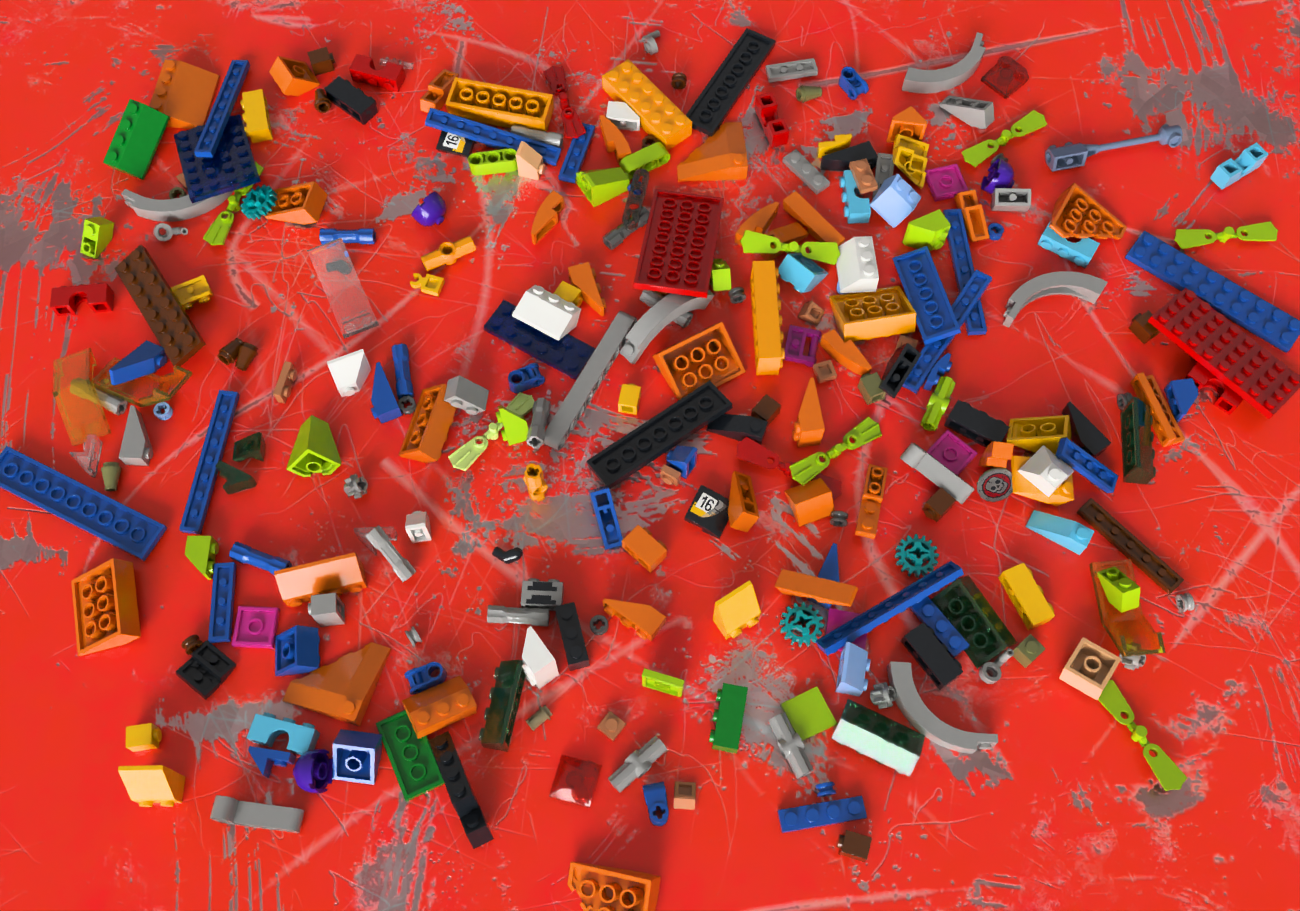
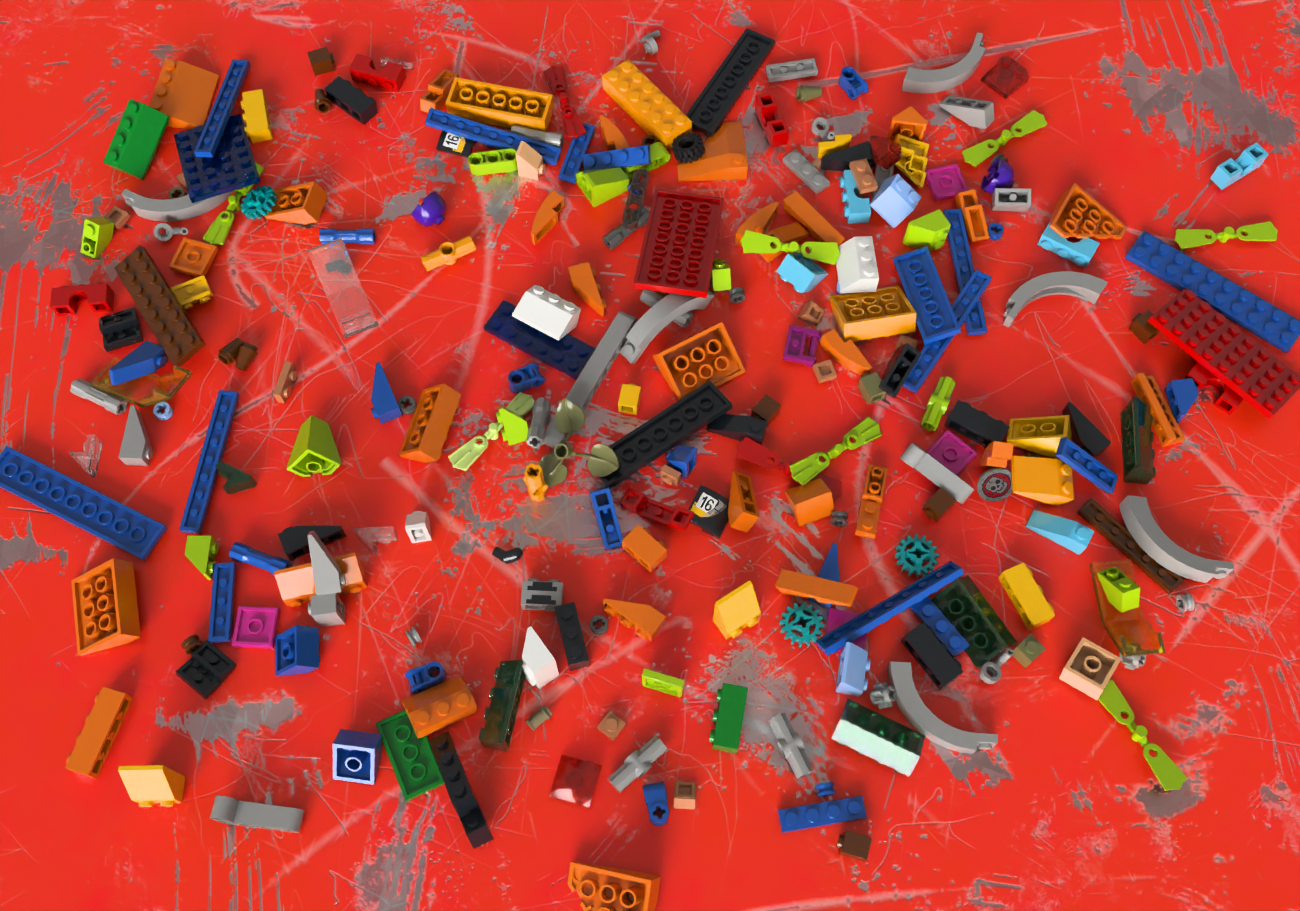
(77, 397): windscreen -> none
(99, 732): none -> orange brick
(111, 474): olive cone -> none
(118, 216): none -> nougat plate
(120, 329): none -> black slope
(143, 737): yellow brick -> none
(193, 257): none -> orange plate
(248, 447): slope -> none
(265, 757): blue slope -> none
(267, 728): medium azure arch -> none
(293, 76): orange slope -> none
(296, 540): none -> black slope
(314, 771): dark purple cylinder -> none
(325, 569): none -> light grey slope
(342, 687): orange slope -> none
(350, 372): white slope -> none
(355, 486): light grey gear -> none
(400, 565): light grey axle -> none
(402, 370): blue axle -> none
(429, 285): yellow plate -> none
(466, 395): light grey brick -> none
(504, 614): light grey axle -> none
(569, 293): yellow brick -> none
(602, 457): none -> olive plant
(618, 158): none -> blue plate
(622, 116): white slope -> none
(656, 512): none -> red slope
(679, 81): reddish brown bush -> none
(688, 147): none -> black tyre
(766, 318): light orange brick -> none
(808, 713): lime tile -> none
(809, 424): orange slope -> none
(824, 125): none -> light grey plate
(885, 151): none -> clear red slope
(937, 371): blue slope -> none
(1045, 471): white slope -> none
(1075, 155): sand blue bar -> none
(1123, 400): dark grey bush -> none
(1162, 549): none -> light grey arch

